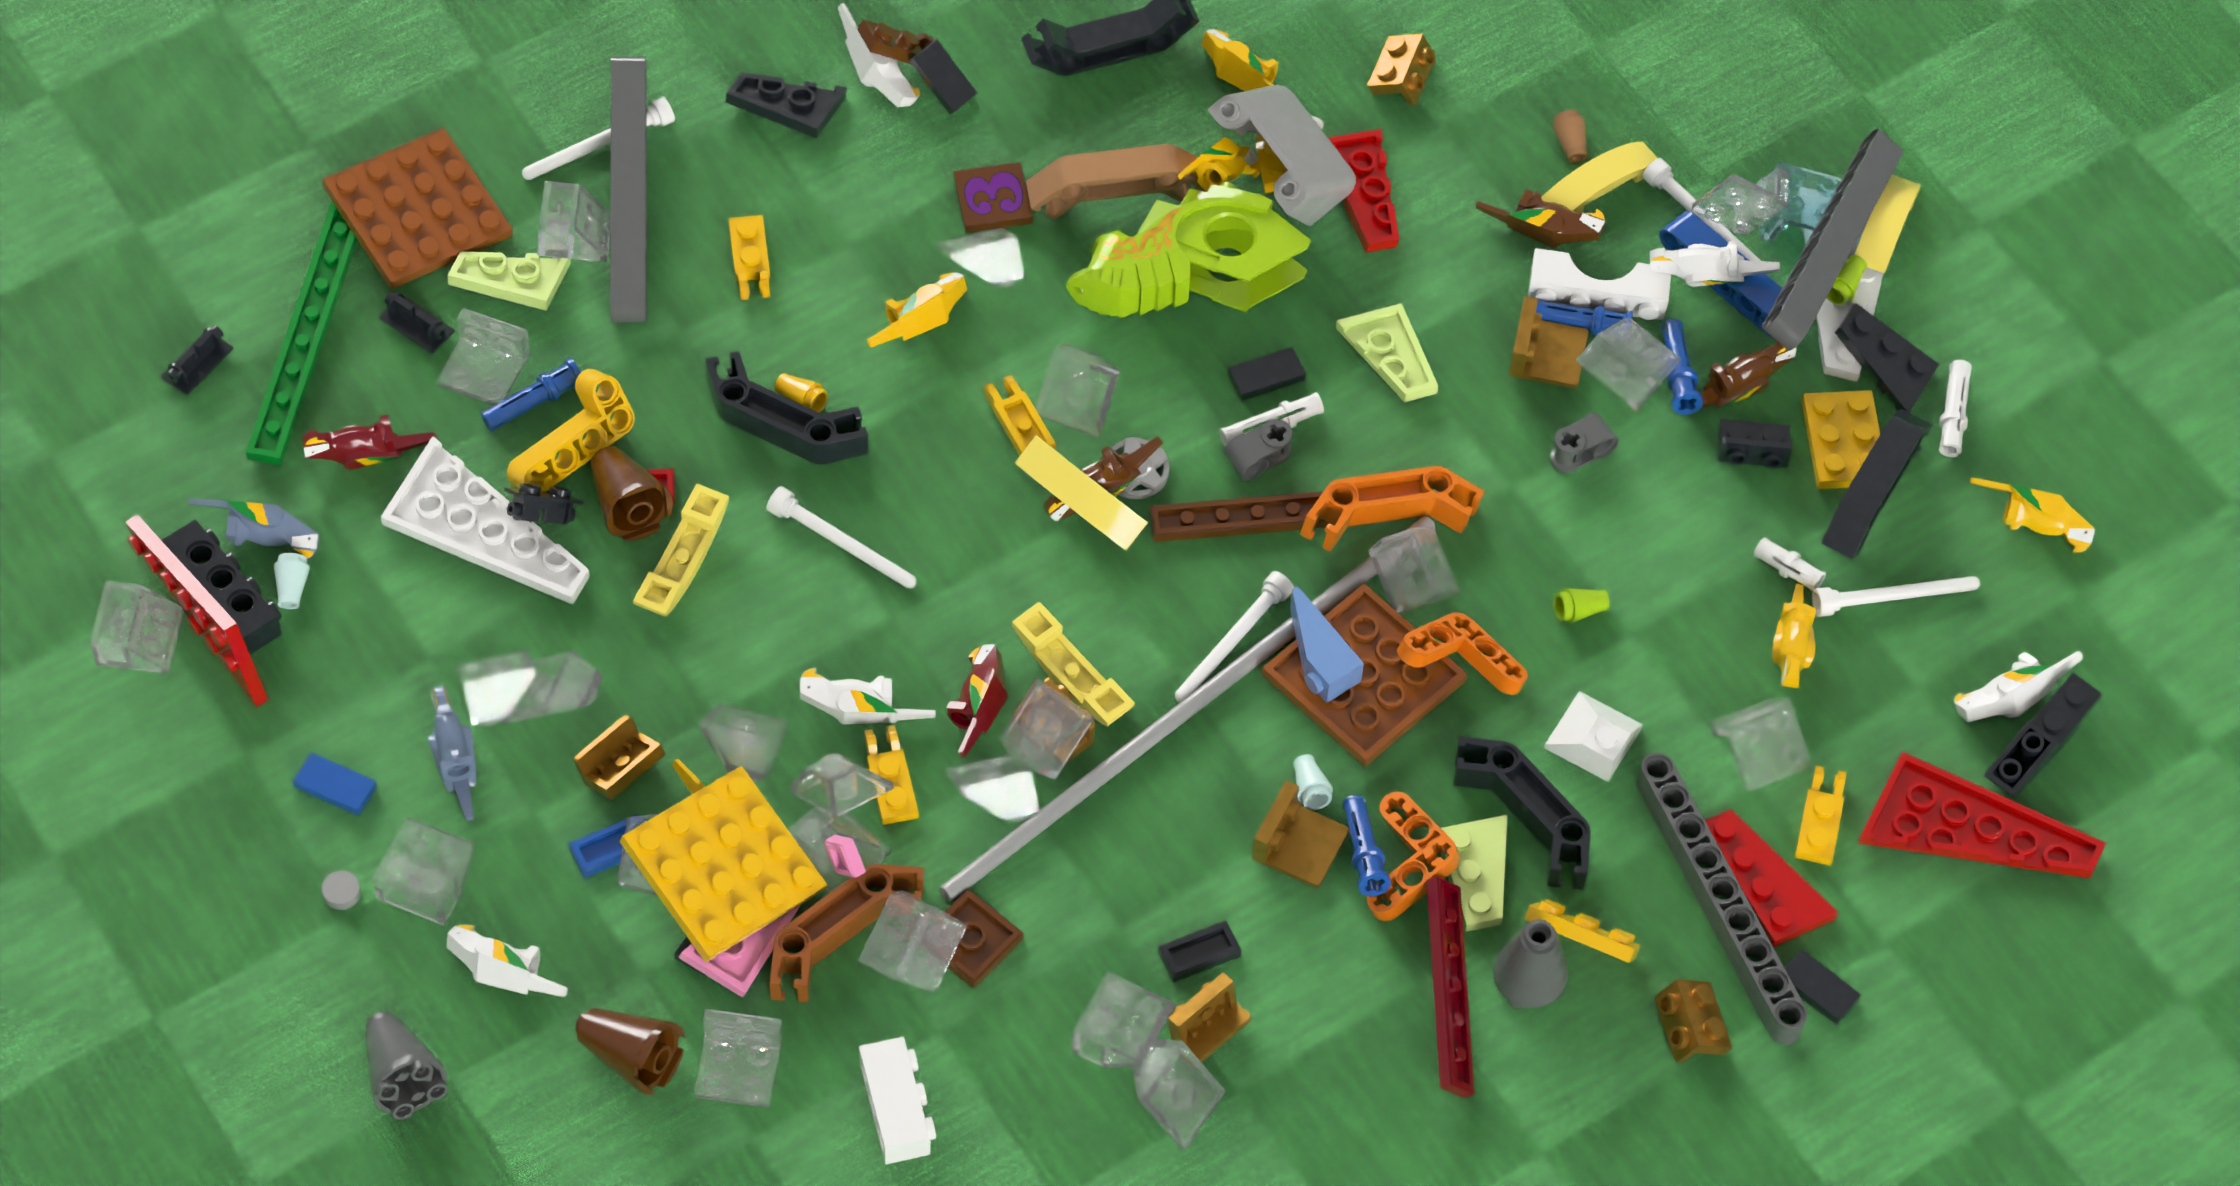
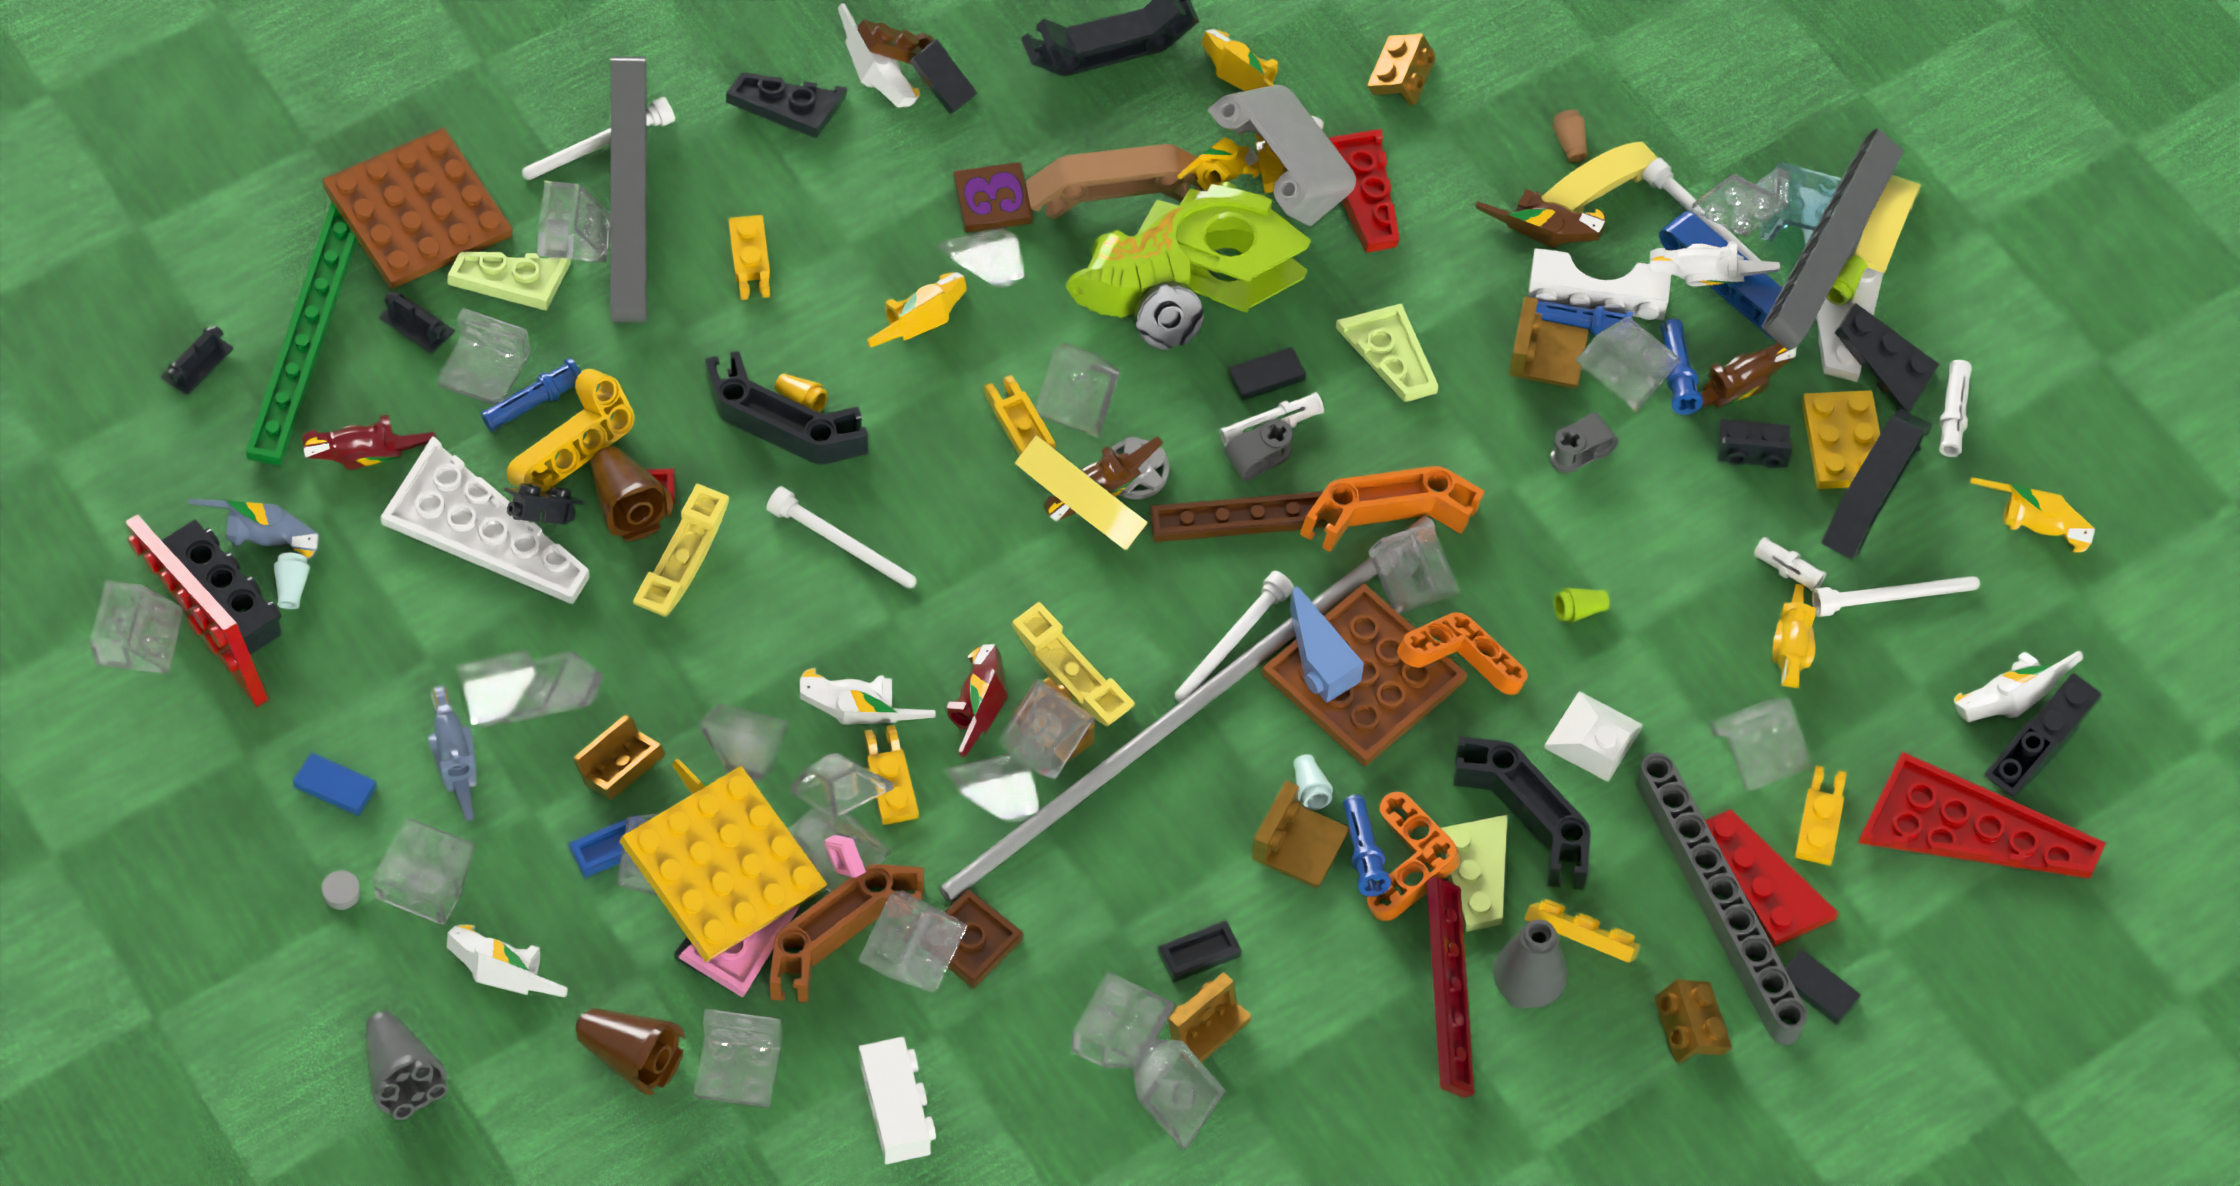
(1168, 315): none -> tile

